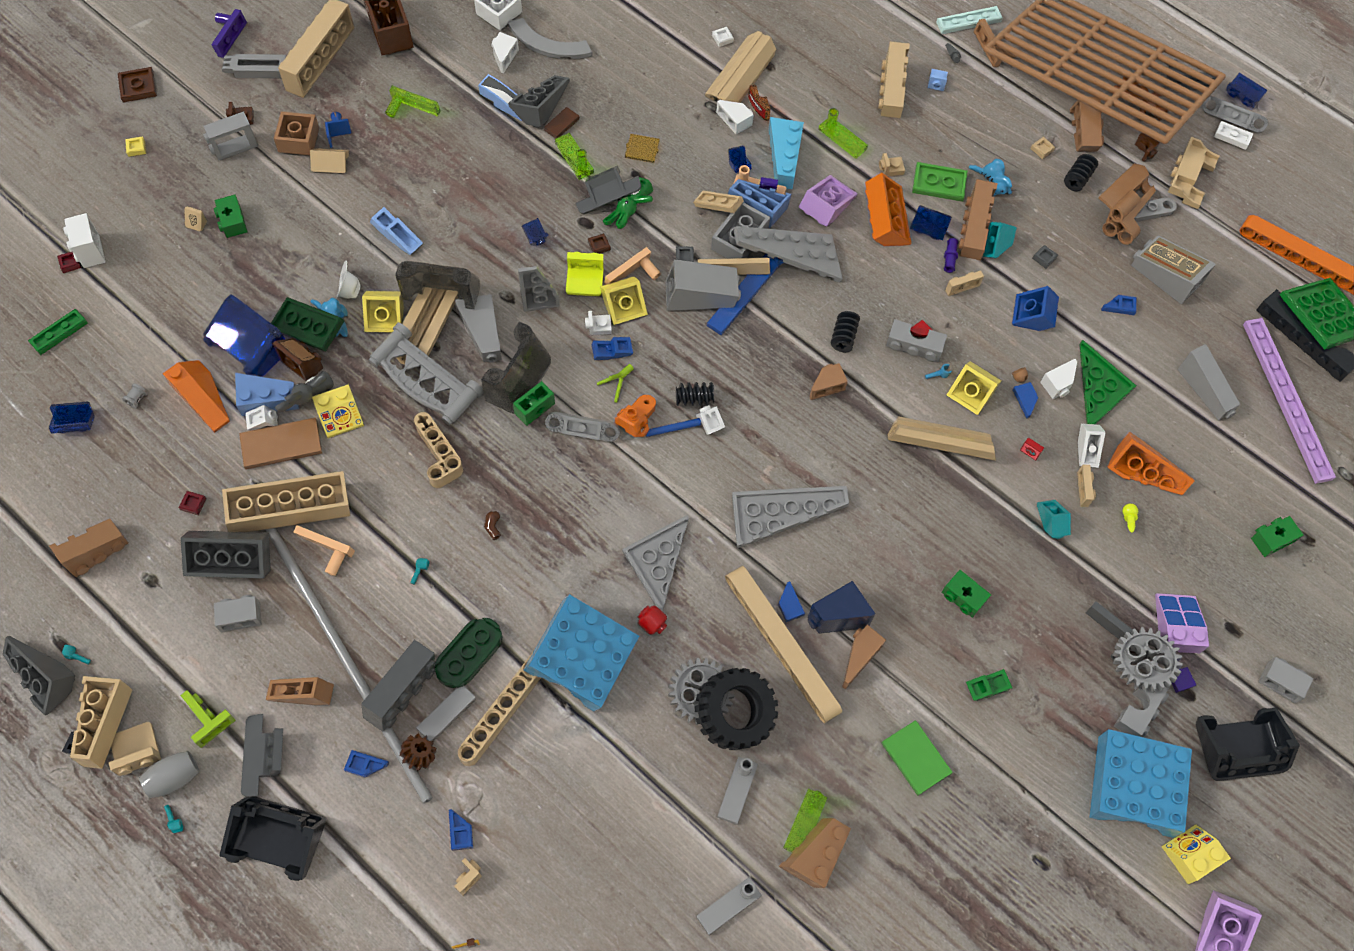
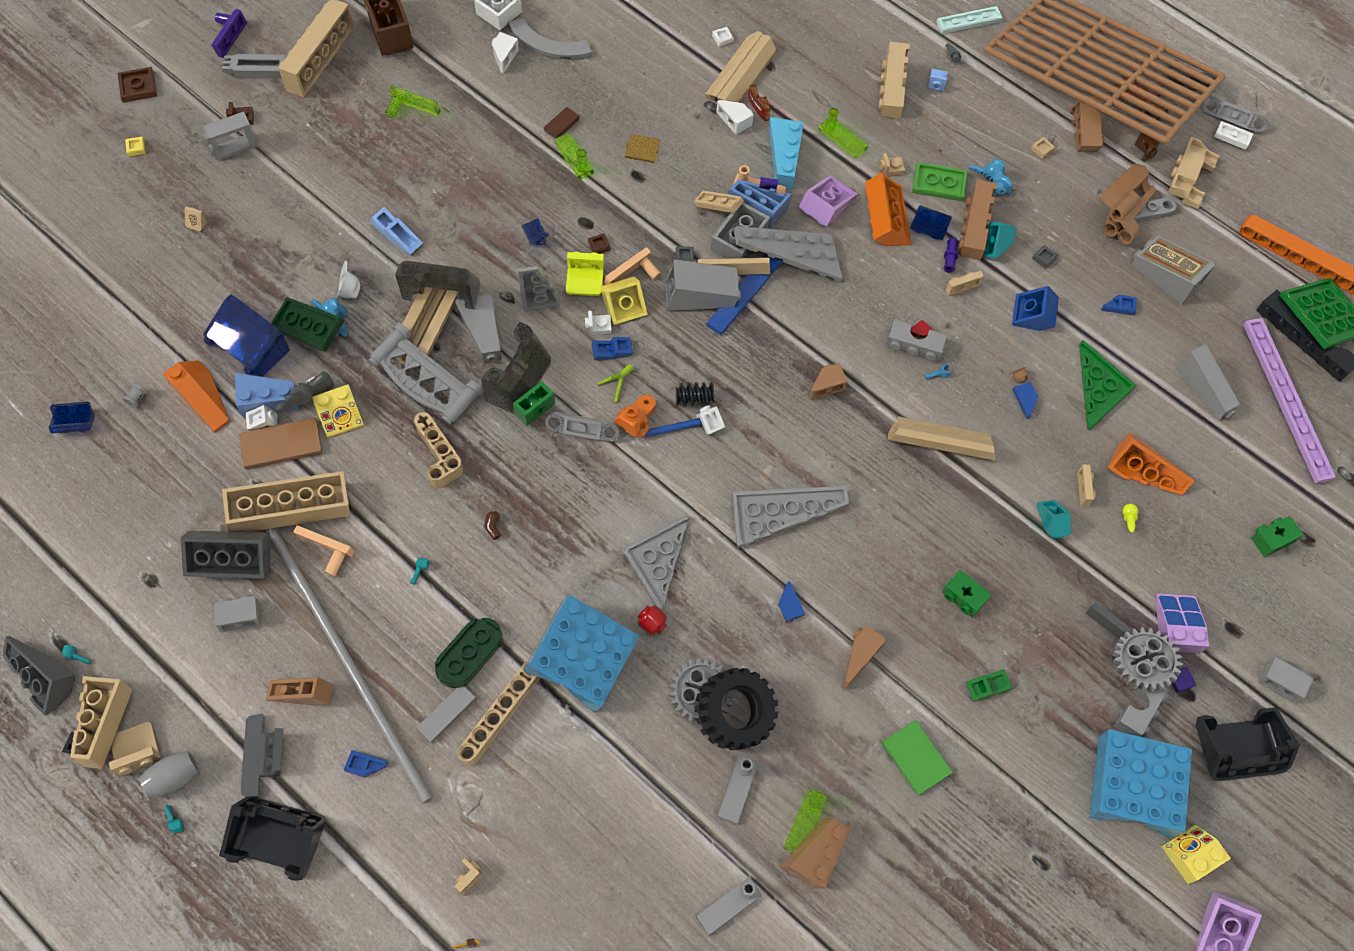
(58, 331): green tile -> none
(67, 262): dark red tile -> none
(84, 240): white brick -> none
(90, 548): medium nougat wedge -> none
(192, 503): dark red tile -> none
(212, 725): lime bracket -> none
(230, 216): green brick -> none
(296, 133): medium nougat brick -> none
(298, 358): reddish brown slope -> none
(328, 160): tan panel -> none
(336, 127): blue bracket -> none
(382, 310): light yellow slope -> none
(398, 686): dark grey brick -> none
(418, 752): reddish brown gear -> none
(460, 832): blue tile -> none
(498, 93): slope -> none
(538, 104): dark grey wedge -> none
(607, 188): dark grey plate -> none
(627, 206): green animal -> none
(738, 158): clear blue bracket -> none
(783, 644): tan beam -> none
(841, 611): dark blue slope -> none
(845, 331): black piece -> none
(973, 387): light yellow slope -> none
(985, 35): medium nougat piece -> none
(1032, 449): red tile -> none
(1059, 380): white slope -> none
(1081, 172): black piece -> none
(1090, 444): white slope -> none
(1246, 90): clear blue bracket -> none

